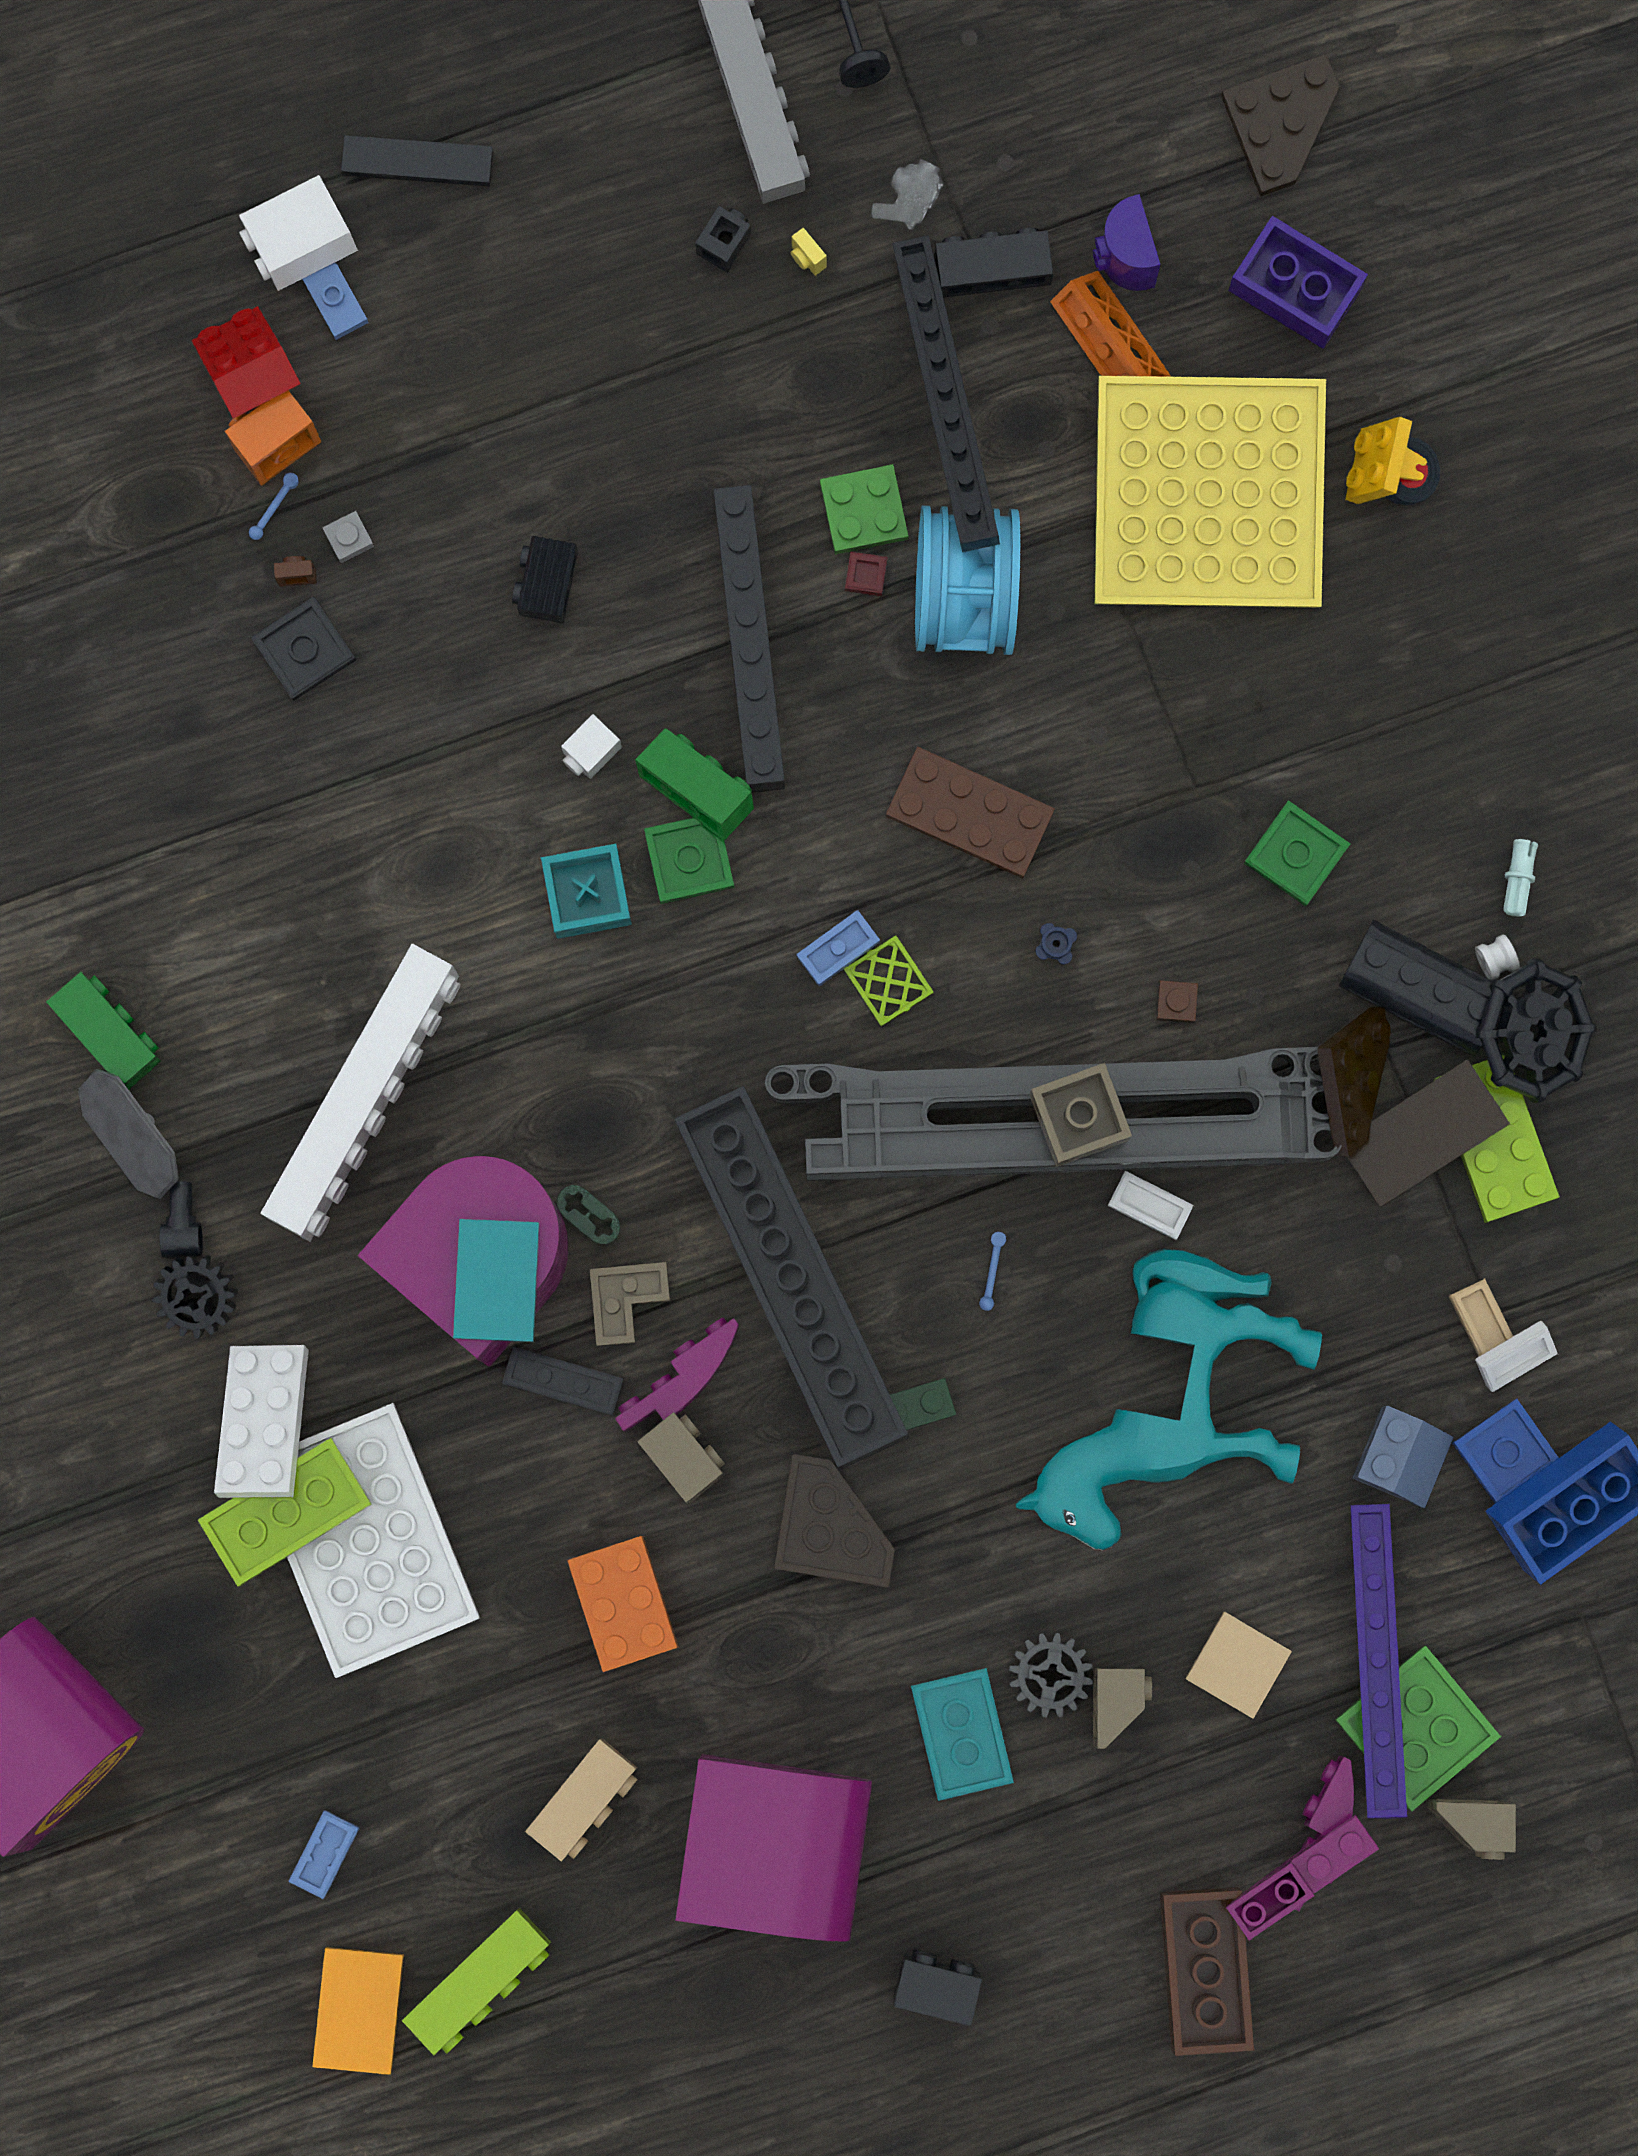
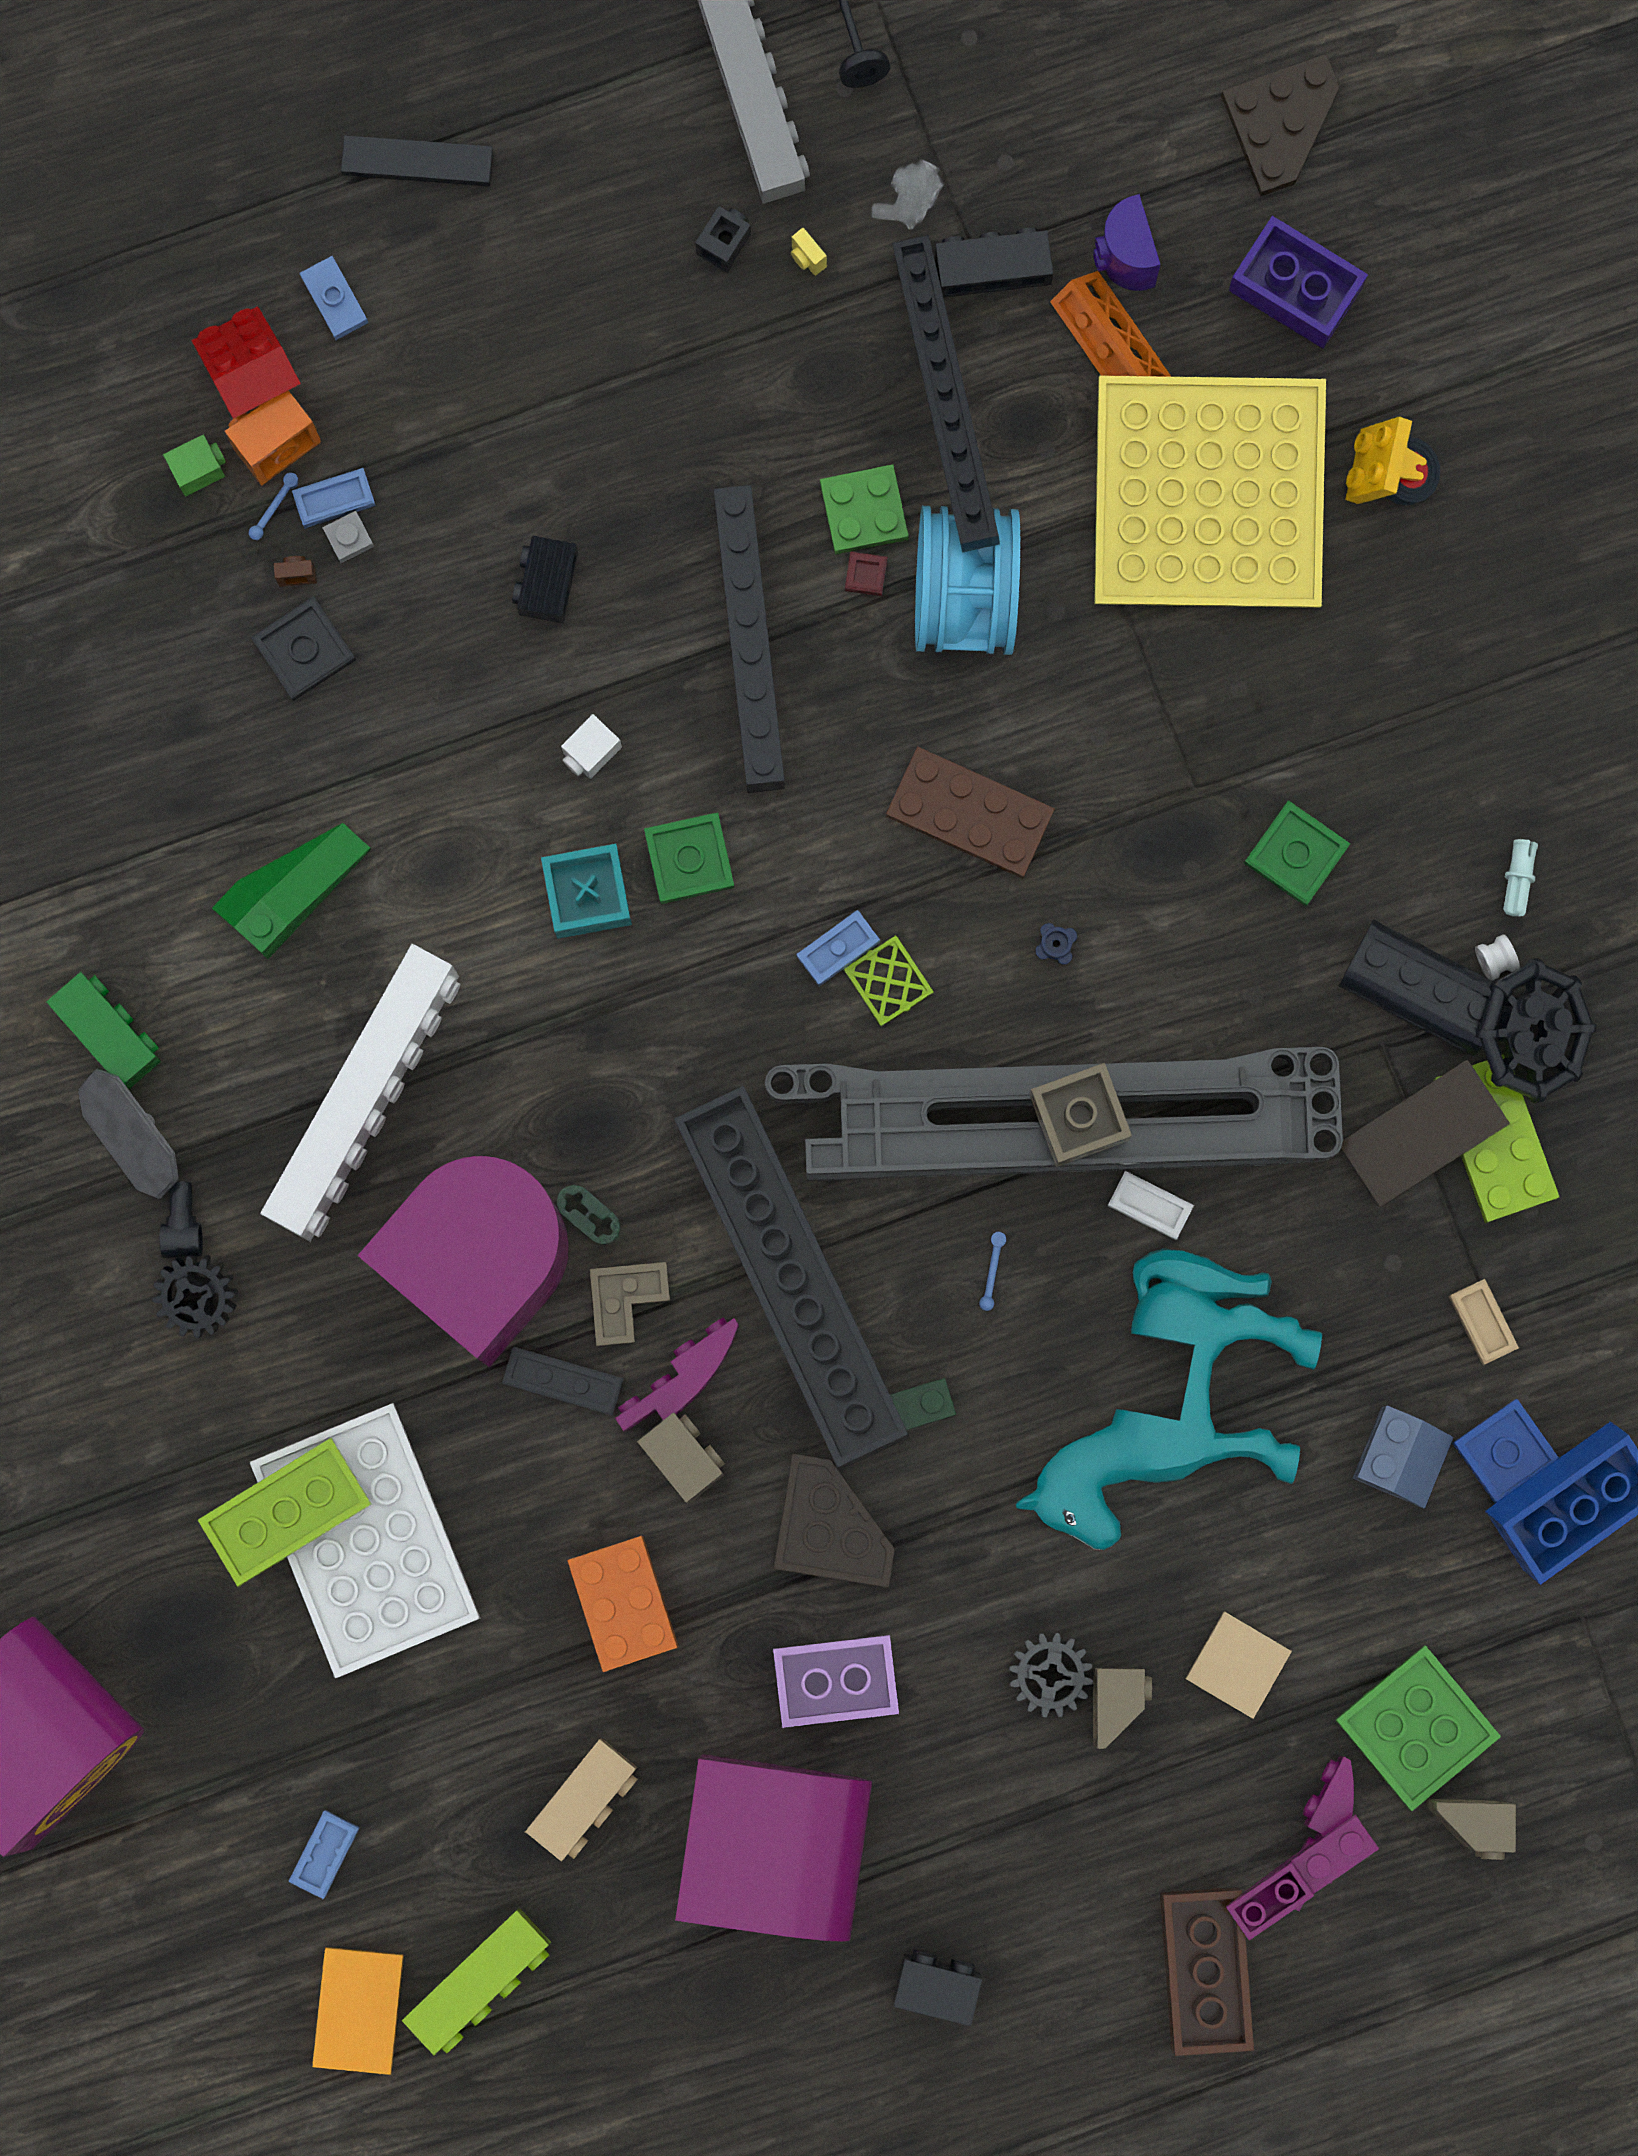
(195, 464): none -> bright green brick
(261, 1421): white plate -> none
(286, 891): none -> green wedge
(296, 233): white brick -> none
(333, 498): none -> medium blue tile
(496, 1280): teal tile -> none
(695, 783): green brick -> none
(836, 1681): none -> lavender brick
(962, 1734): teal tile -> none
(1177, 1001): reddish brown plate -> none
(1352, 1076): dark brown plate -> none
(1378, 1662): dark purple plate -> none
(1516, 1356): white tile -> none

